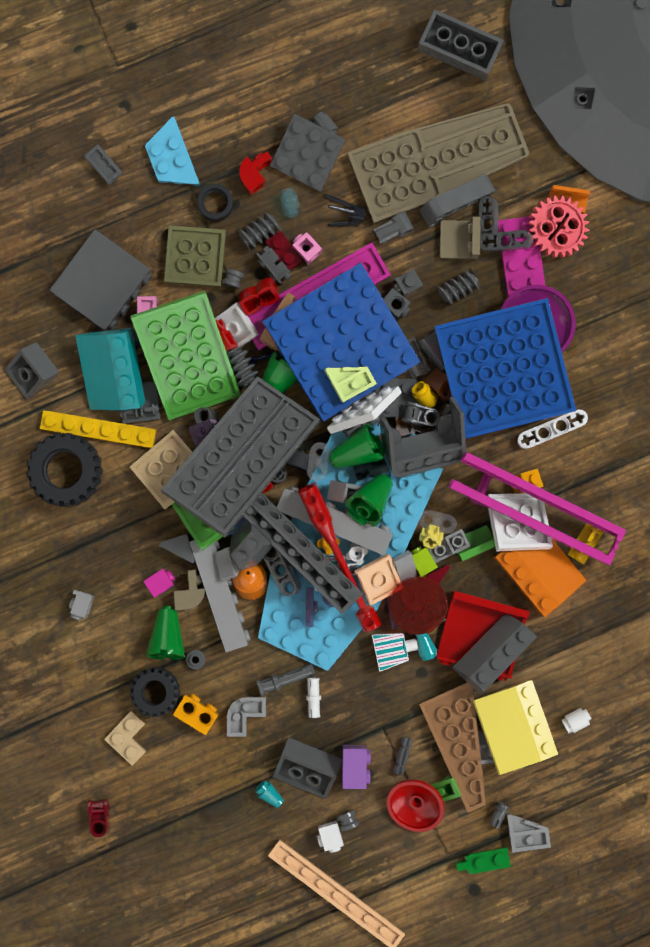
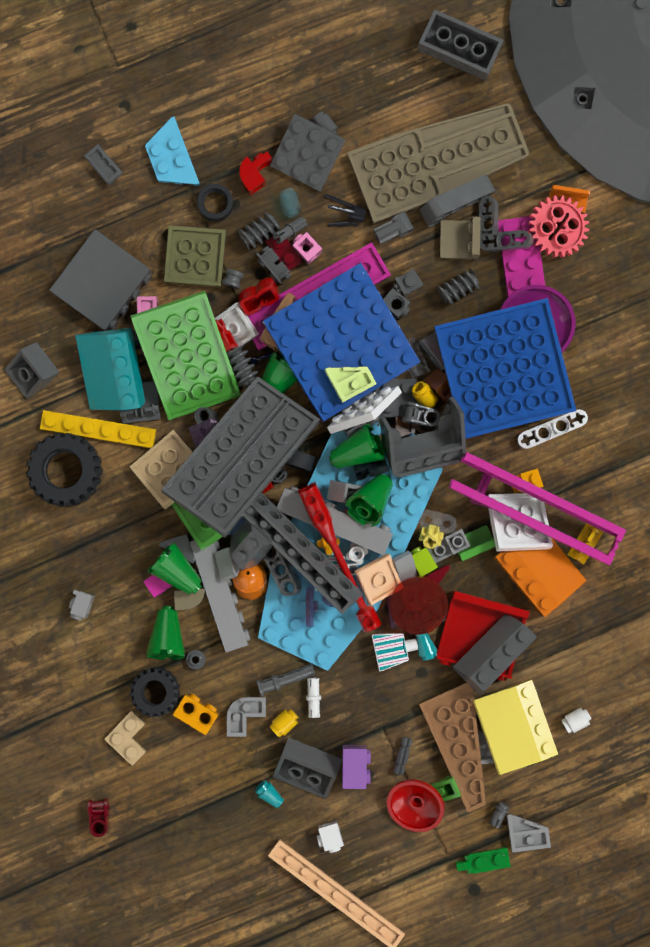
(176, 570): none -> green cone
(284, 722): none -> yellow brick
(290, 230): none -> dark grey axle
(318, 461): clear plate -> none
(348, 820): dark grey wheel -> none

